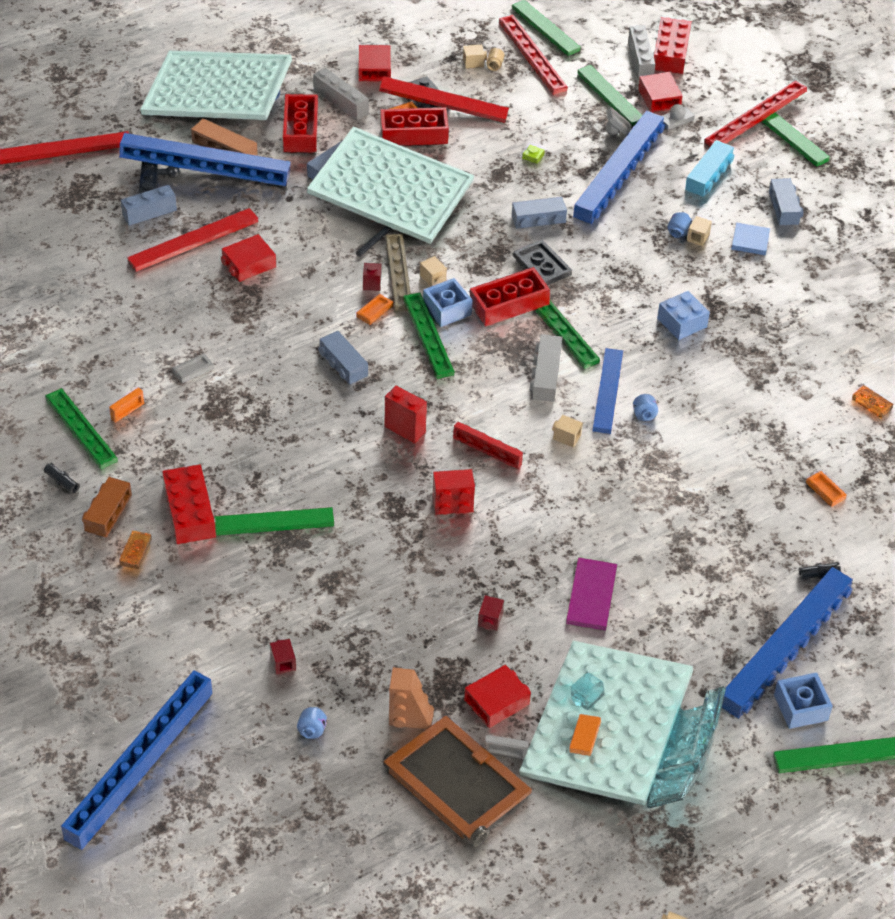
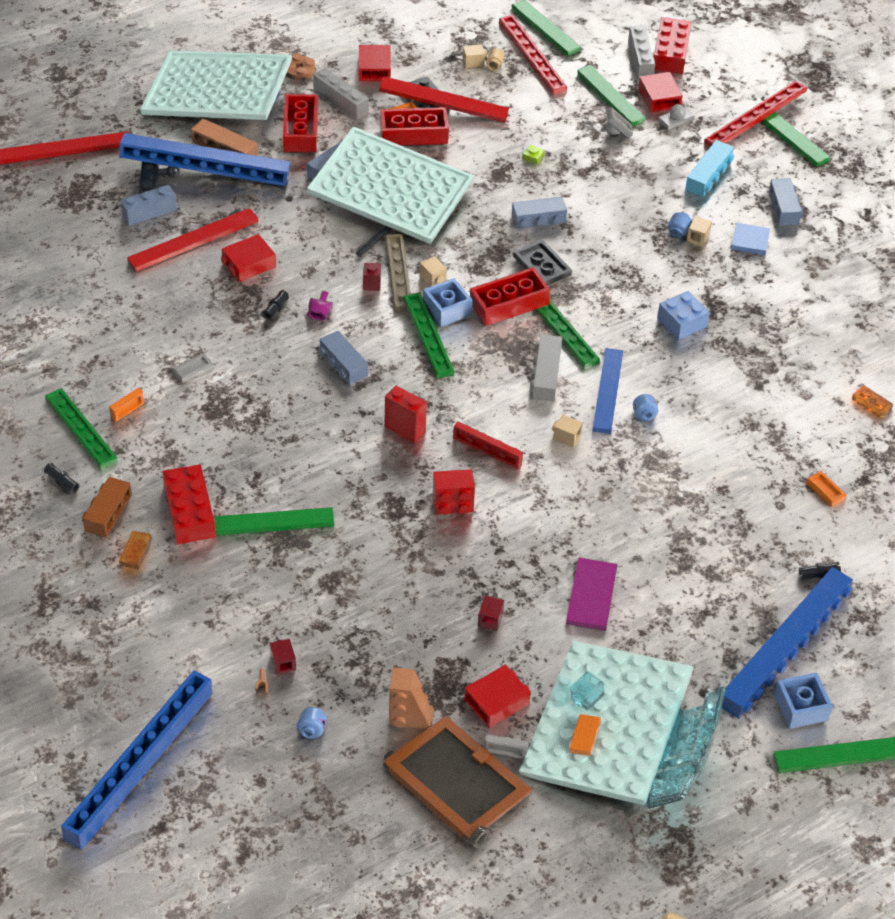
(262, 683): none -> nougat hand
(275, 305): none -> black pin
(301, 67): none -> nougat plate
(319, 307): none -> magenta piece
(374, 309): orange tile -> none
(618, 167): brick -> none

